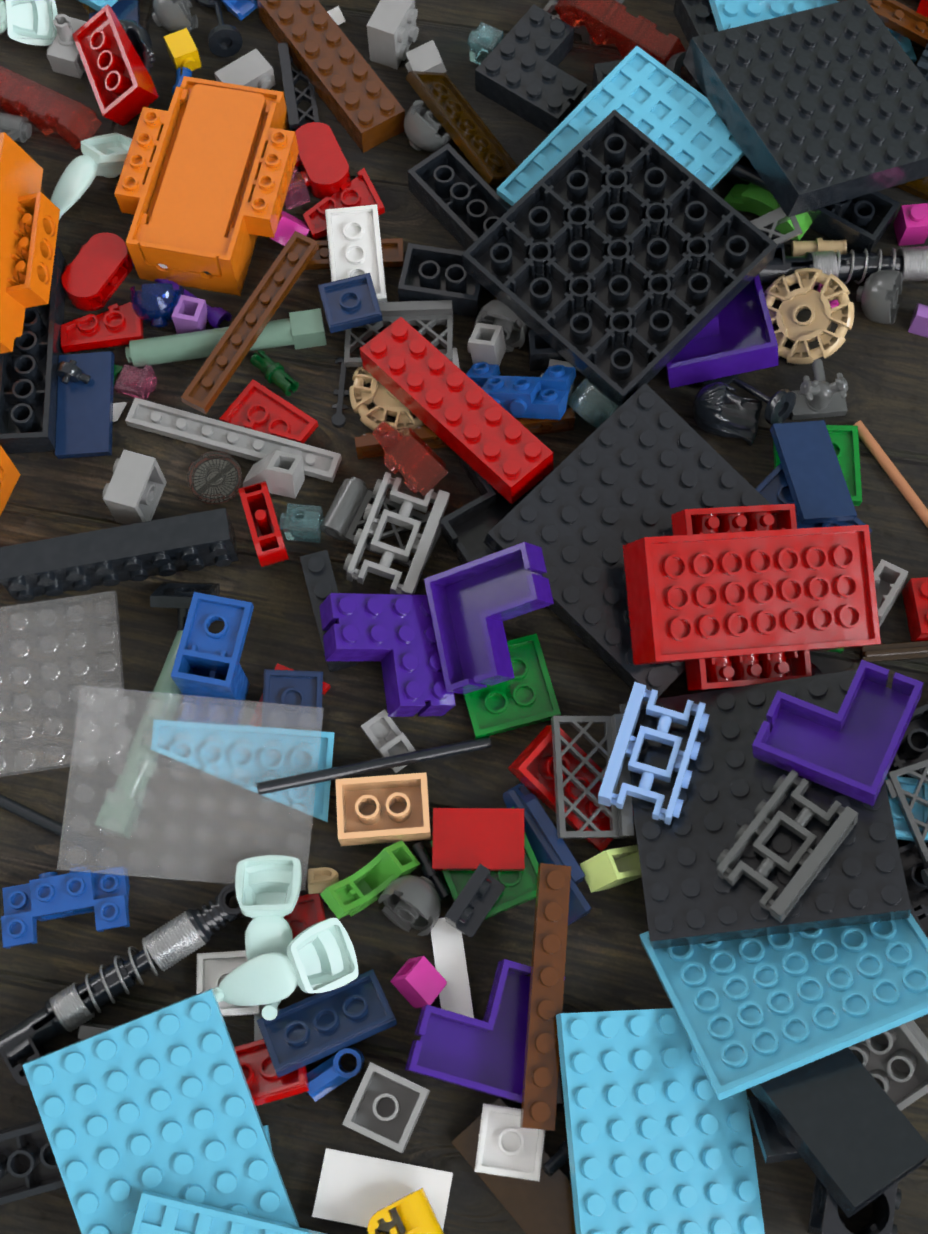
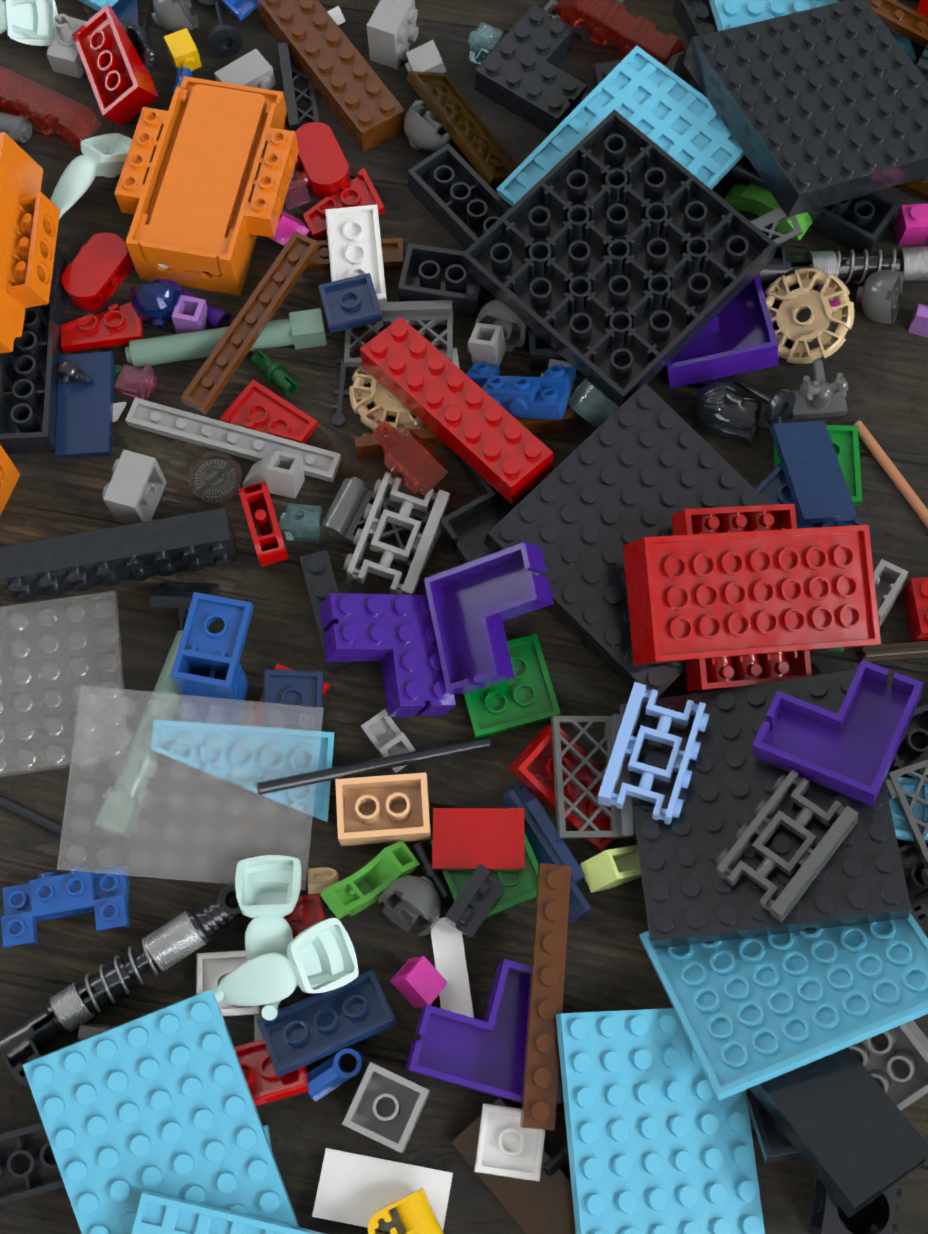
(799, 248): tan pin -> none

